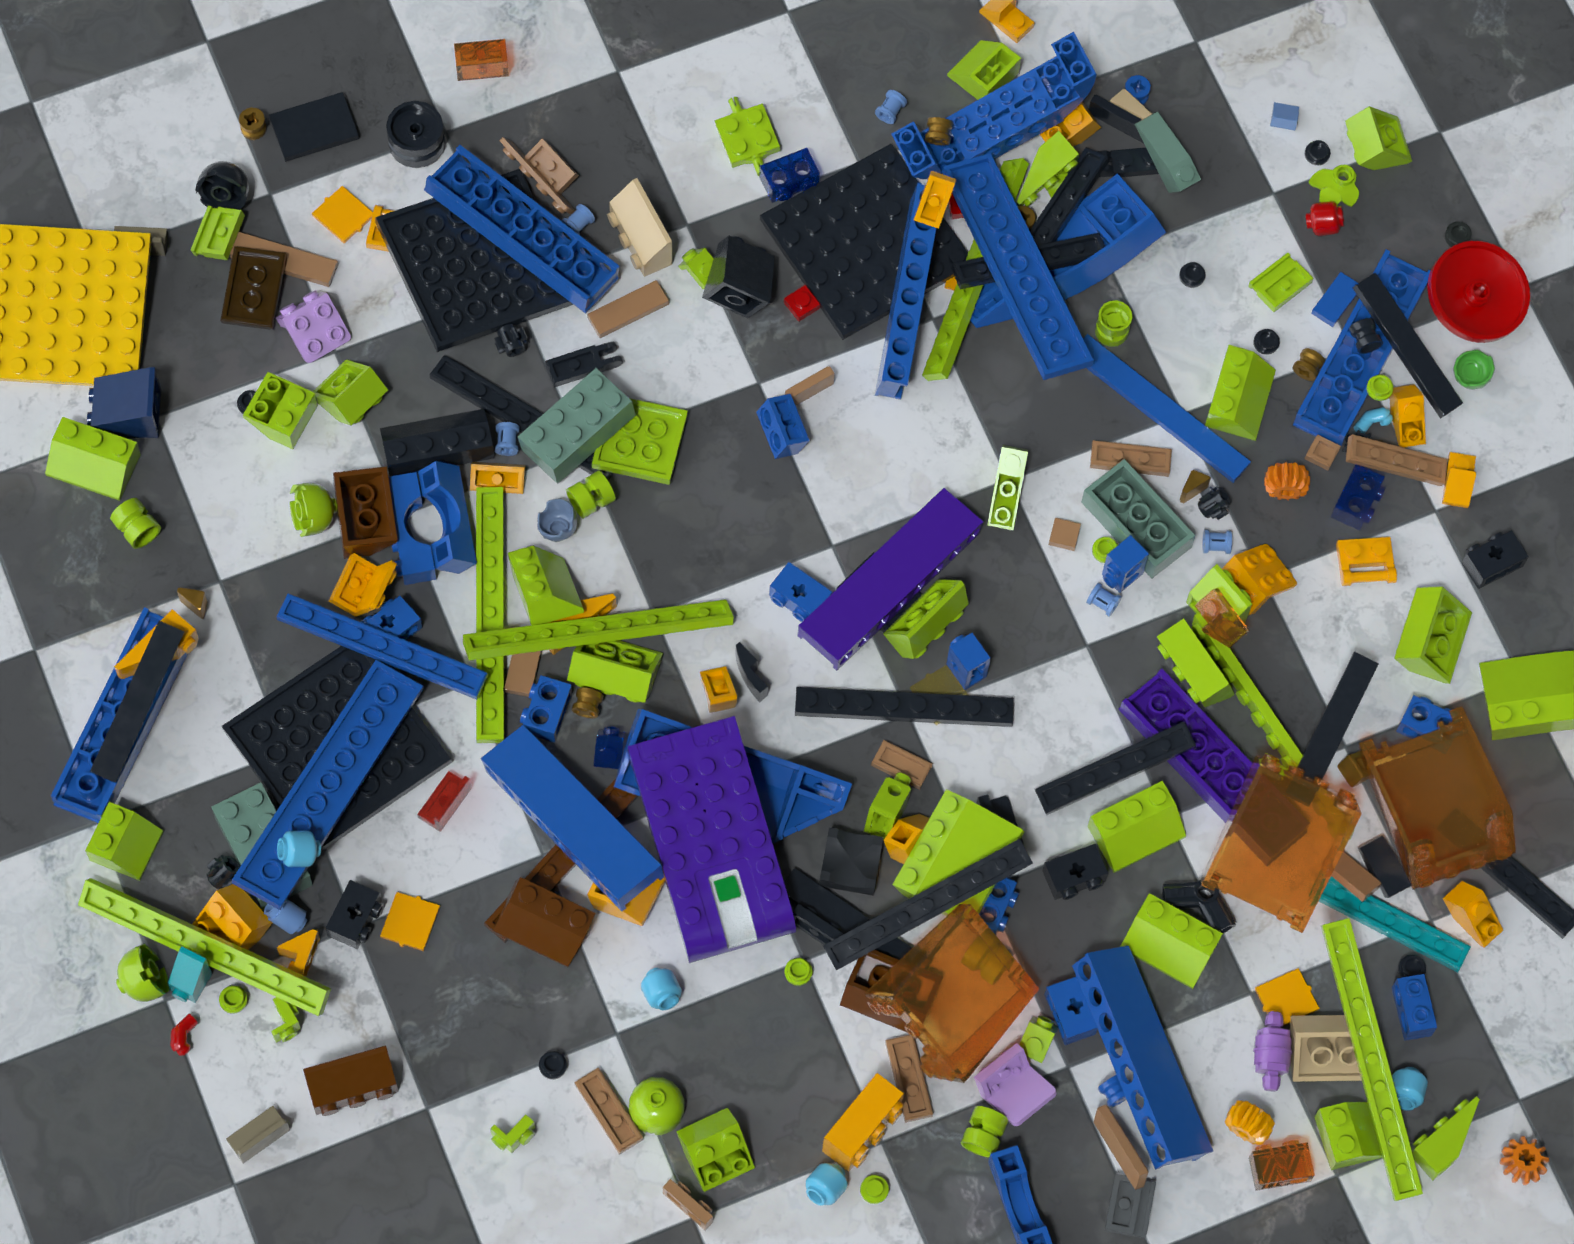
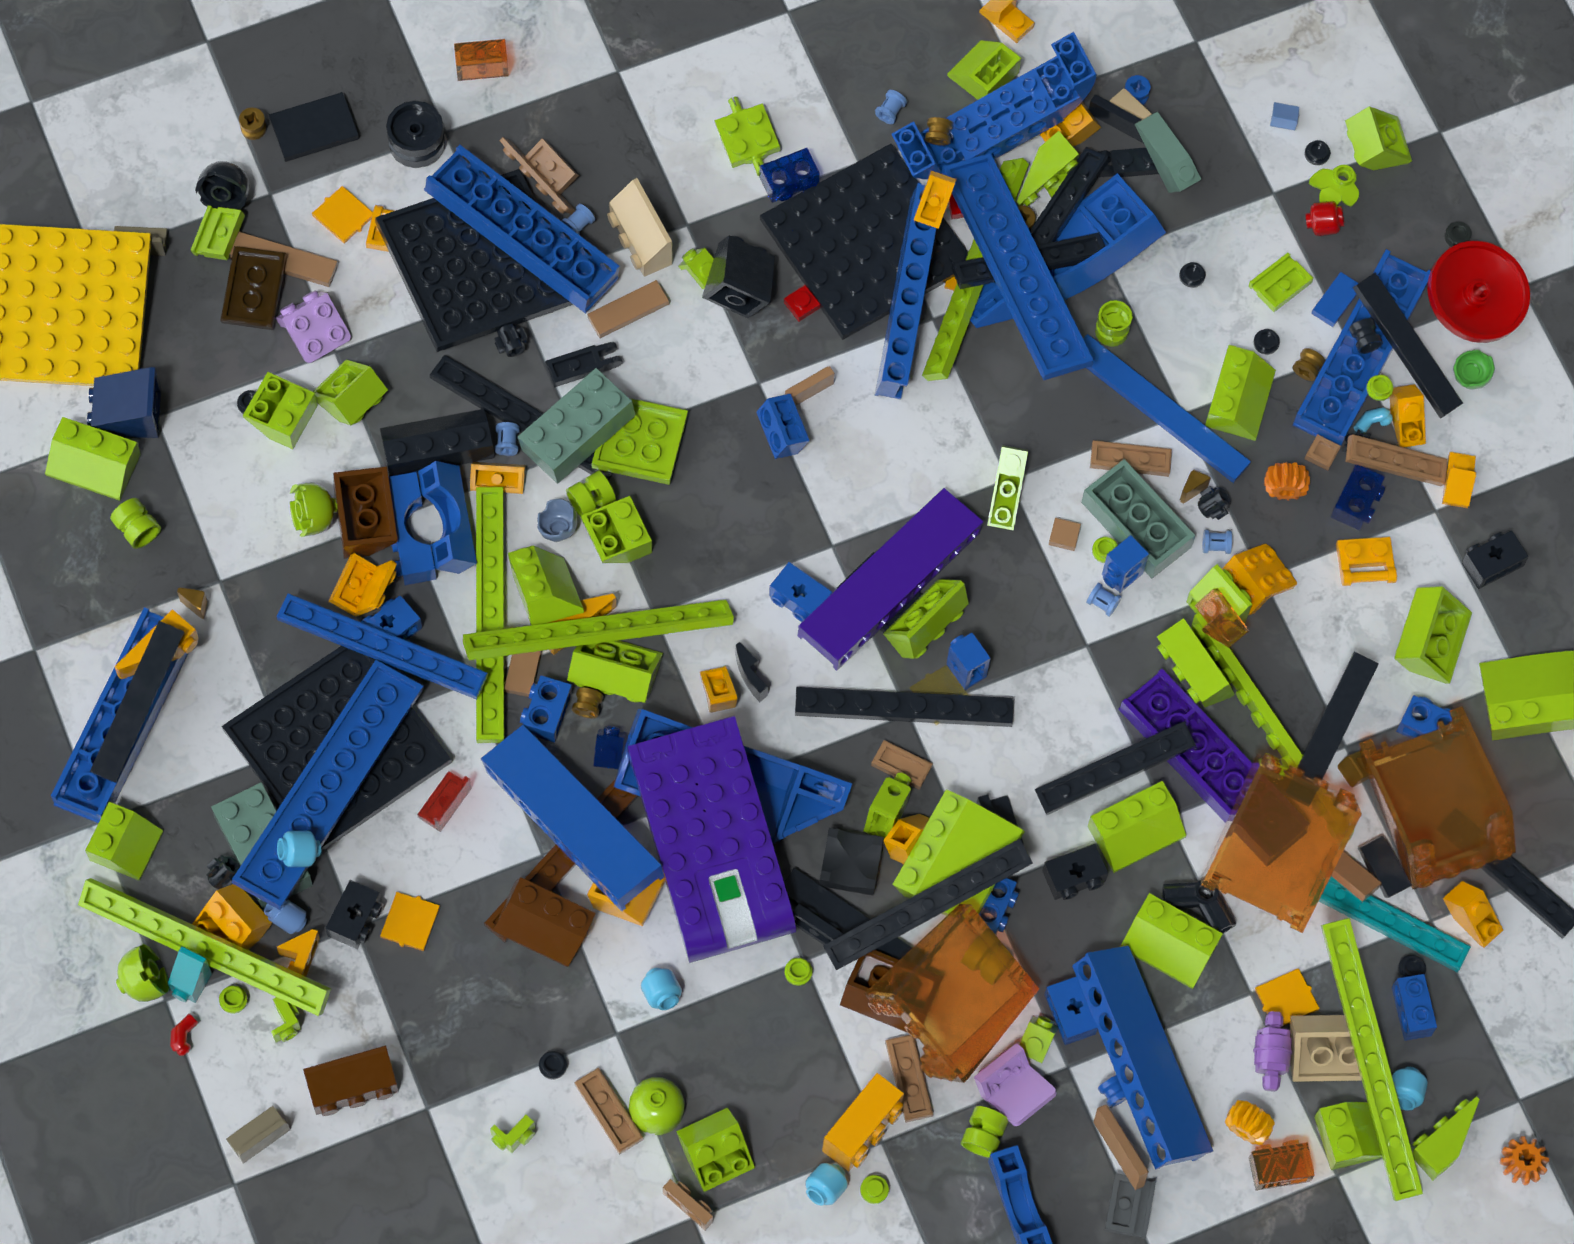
(618, 532): none -> lime slope

